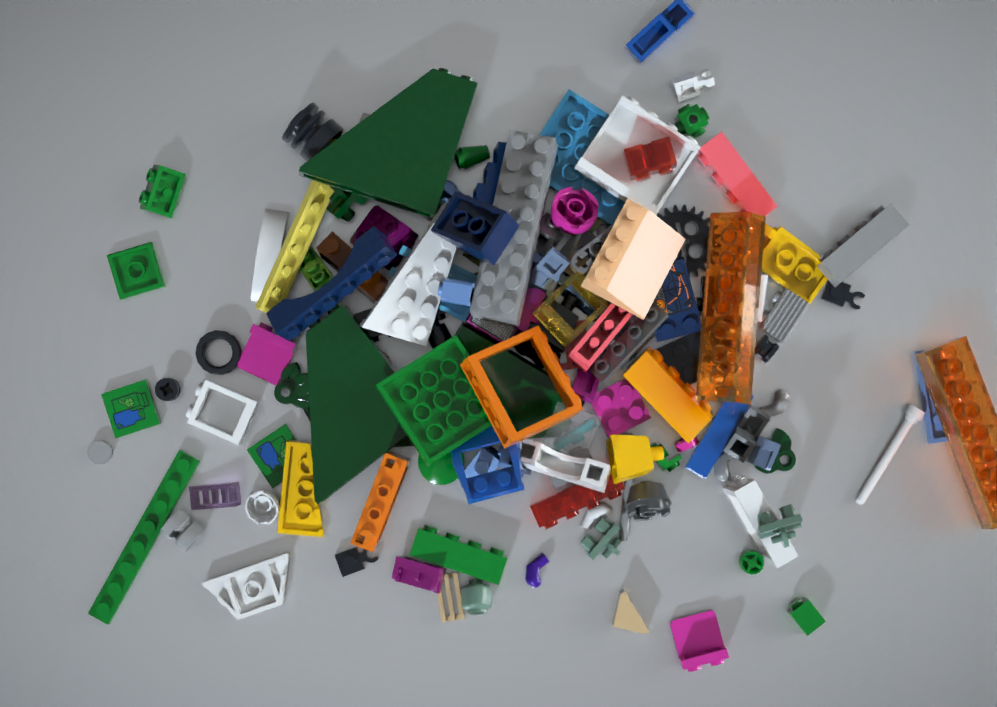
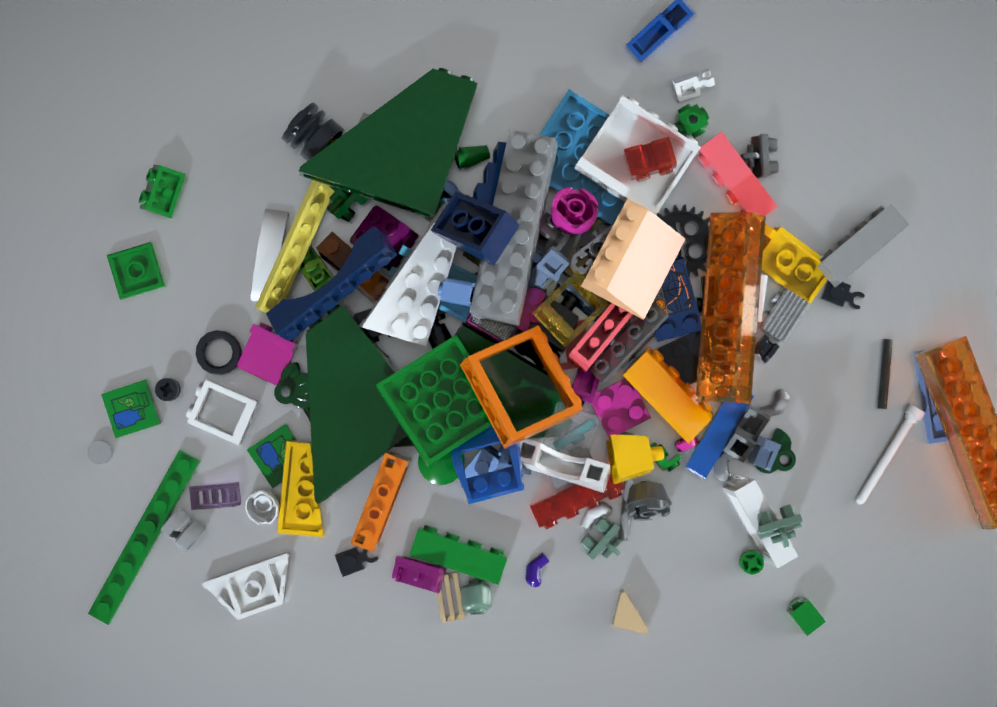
(698, 640): dark pink bracket -> none
(758, 155): none -> dark grey hips
(885, 373): none -> pearl dark grey bar

